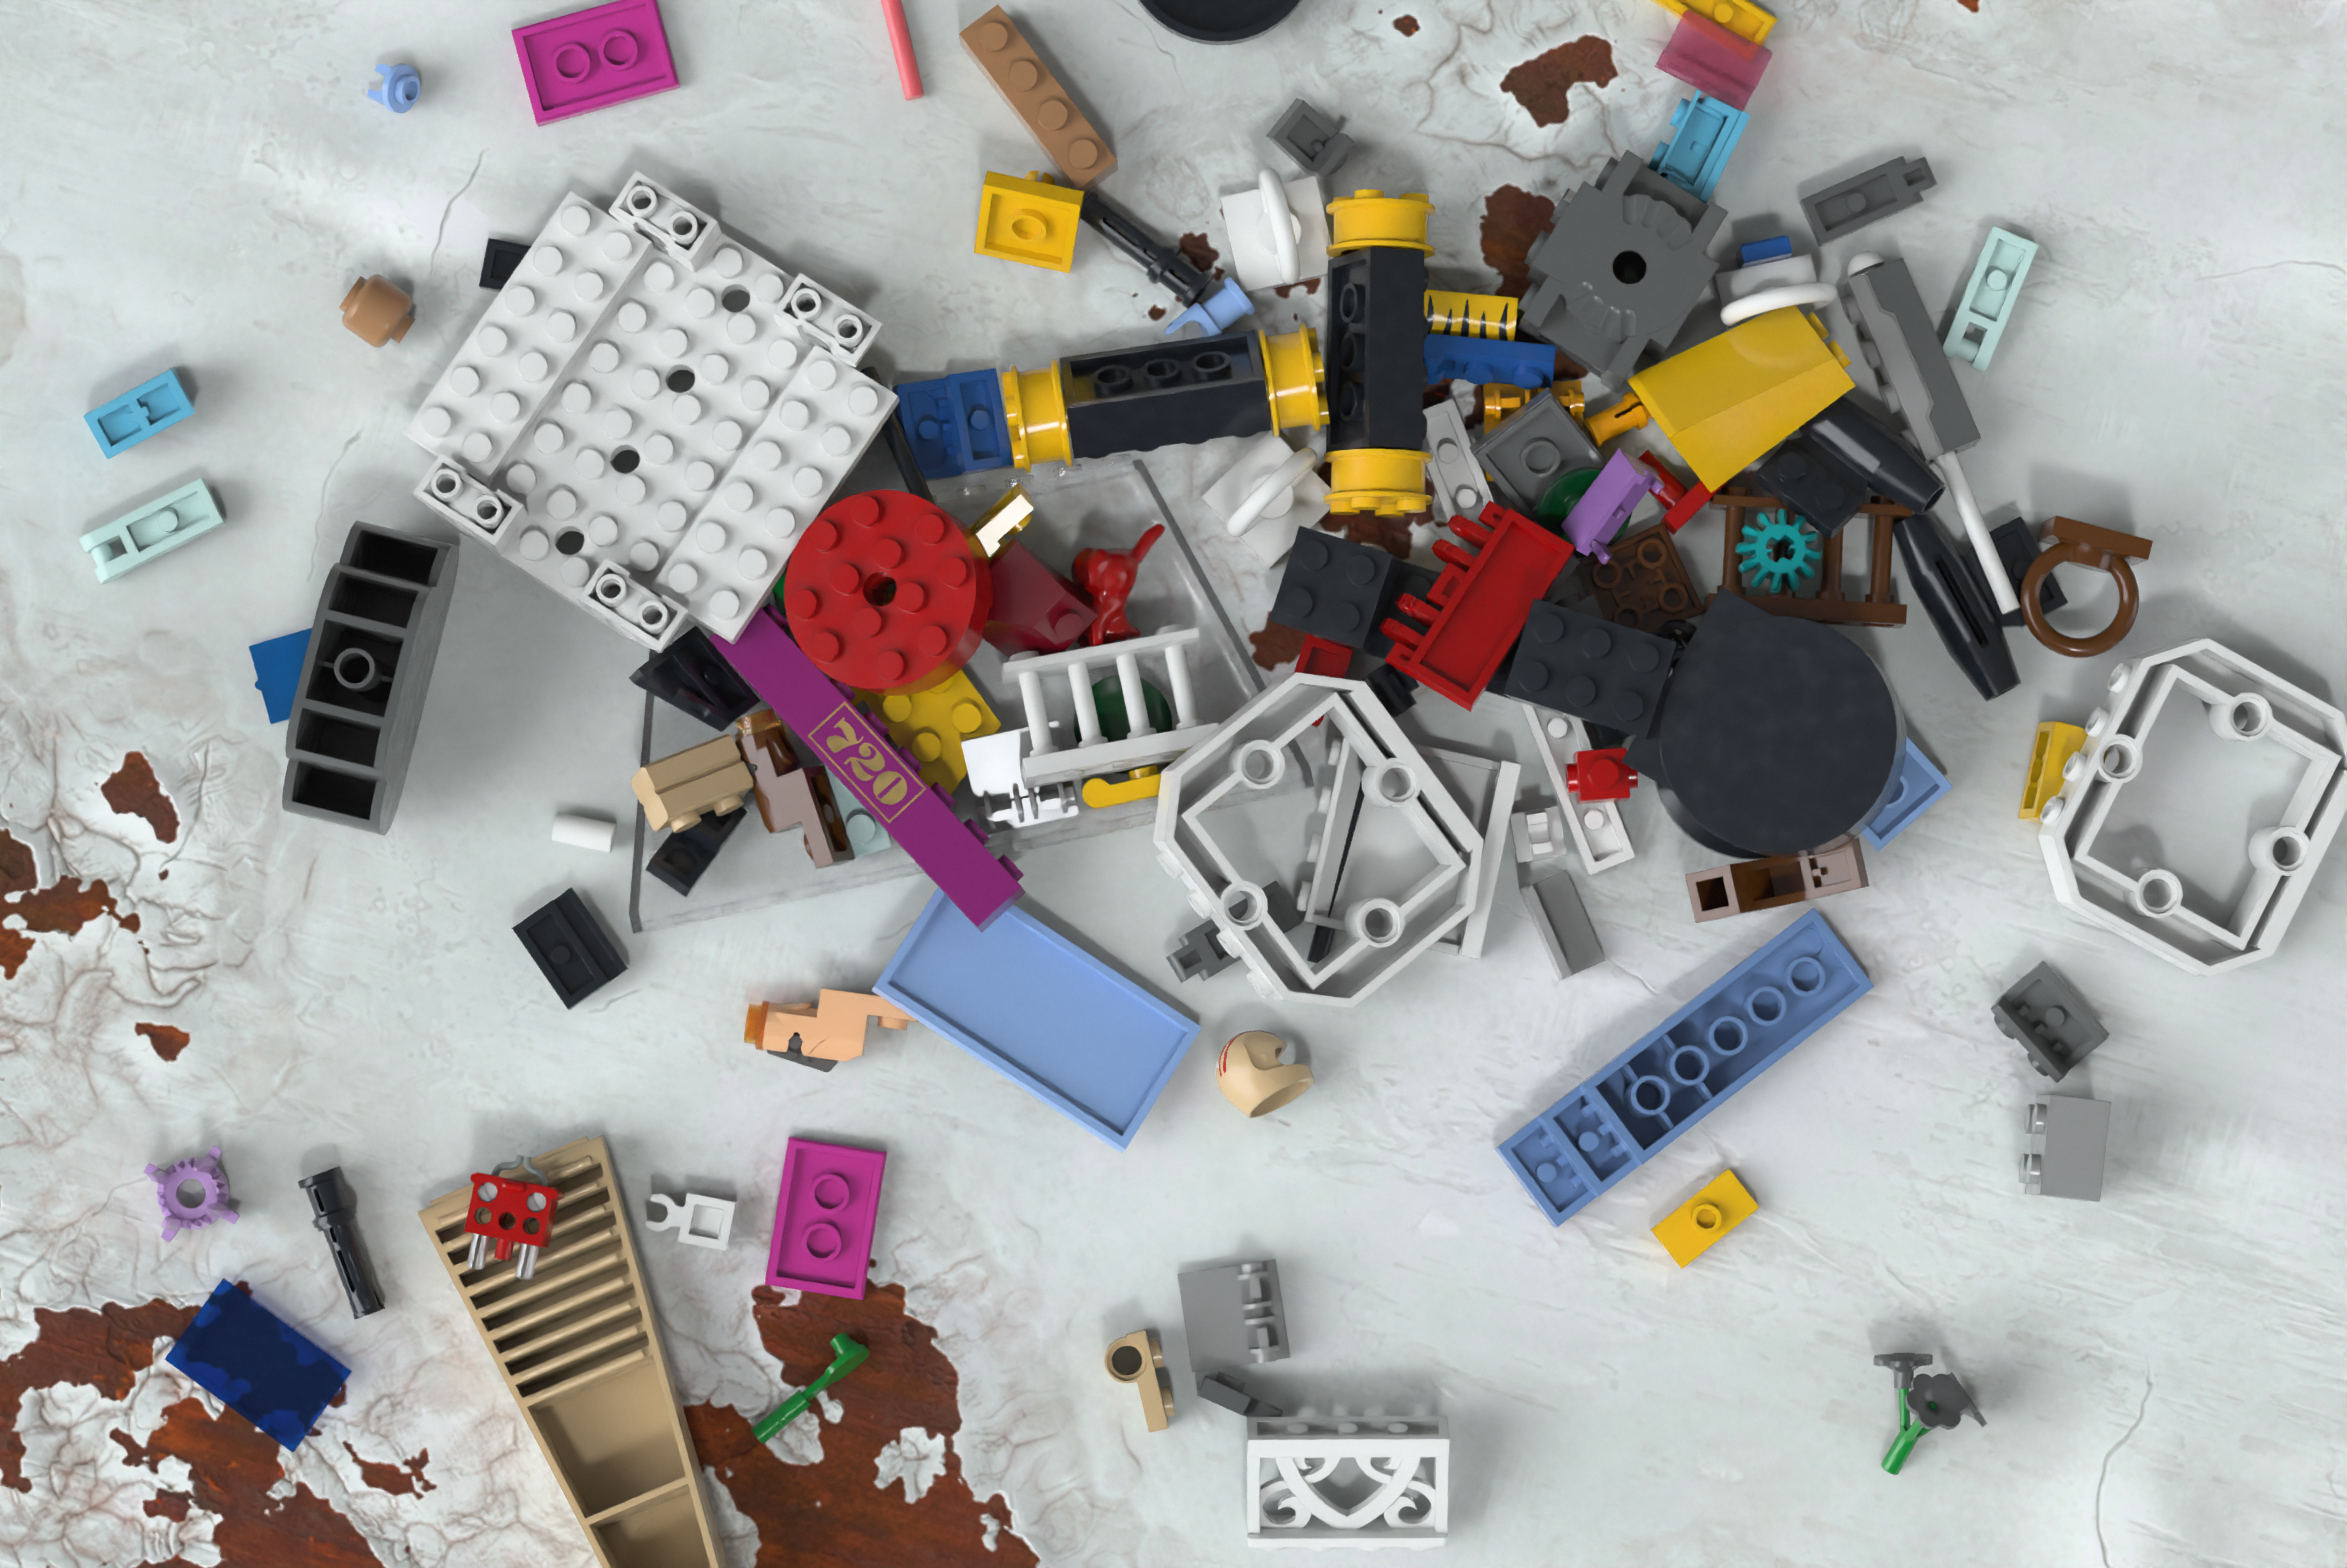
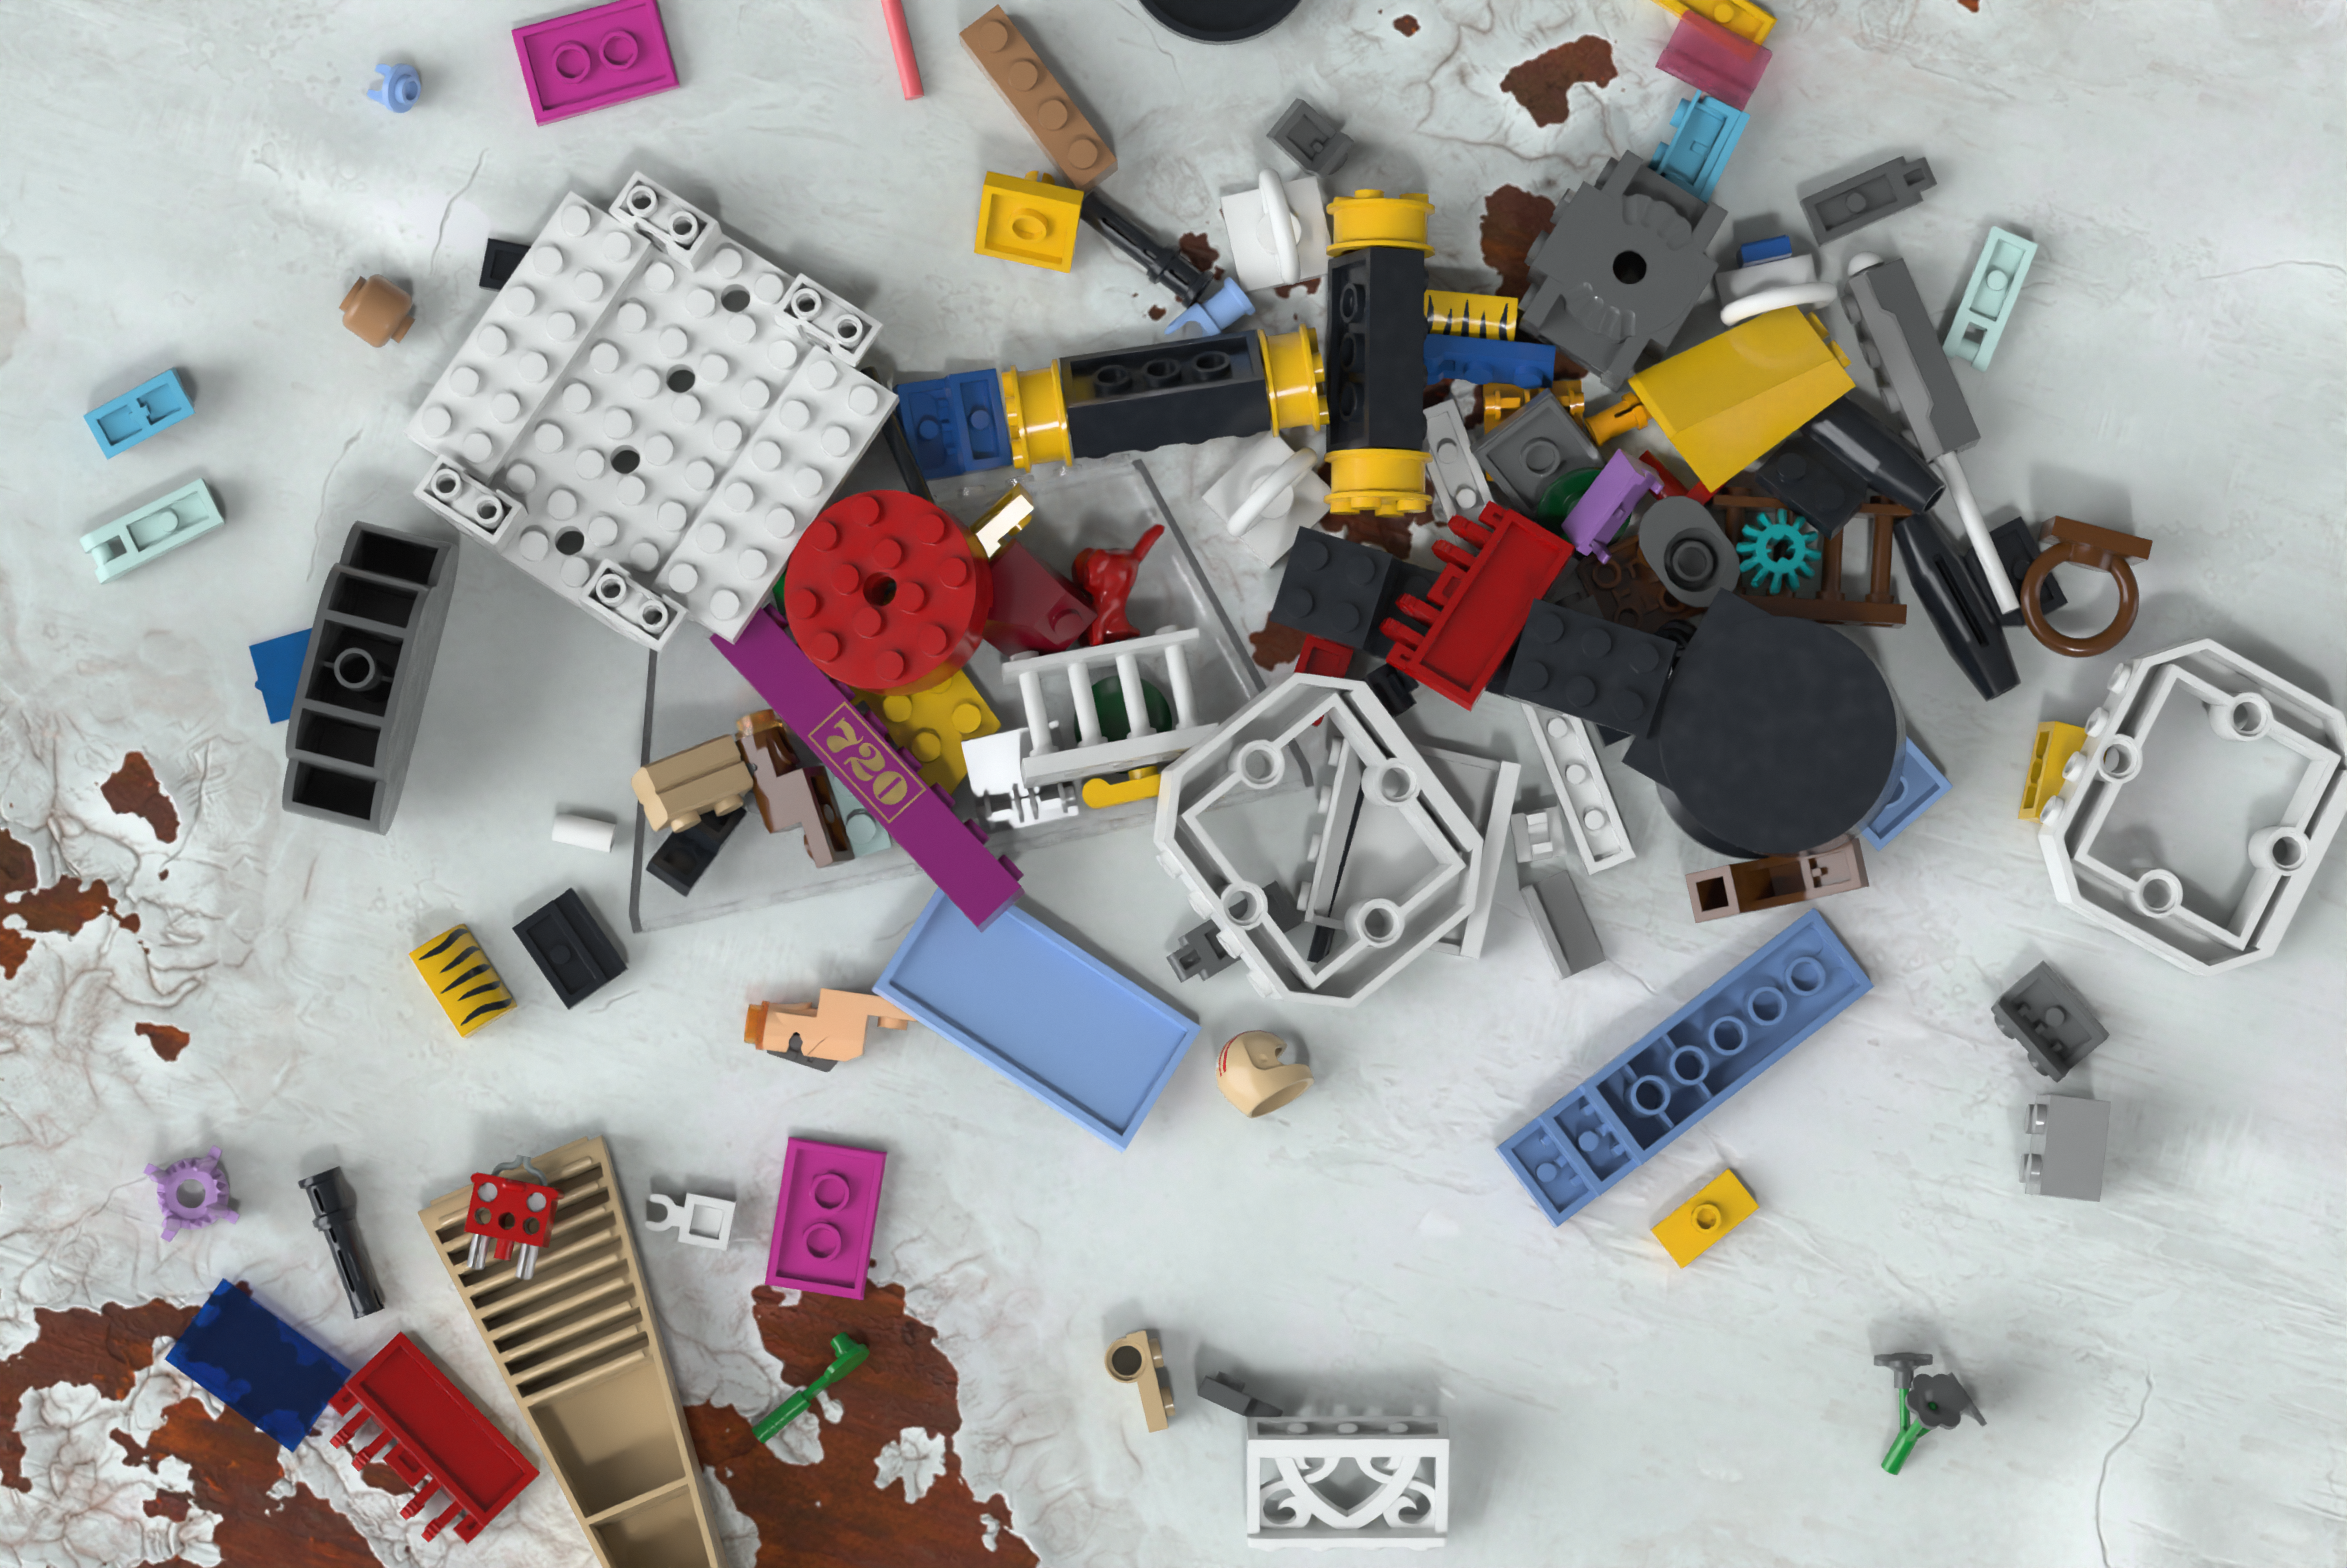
(435, 1436): none -> red hinge
(463, 980): none -> yellow brick
(697, 681): black wing -> none
(1233, 1315): light grey hinge -> none
(1600, 776): red brick -> none
(1688, 550): none -> dark grey piece

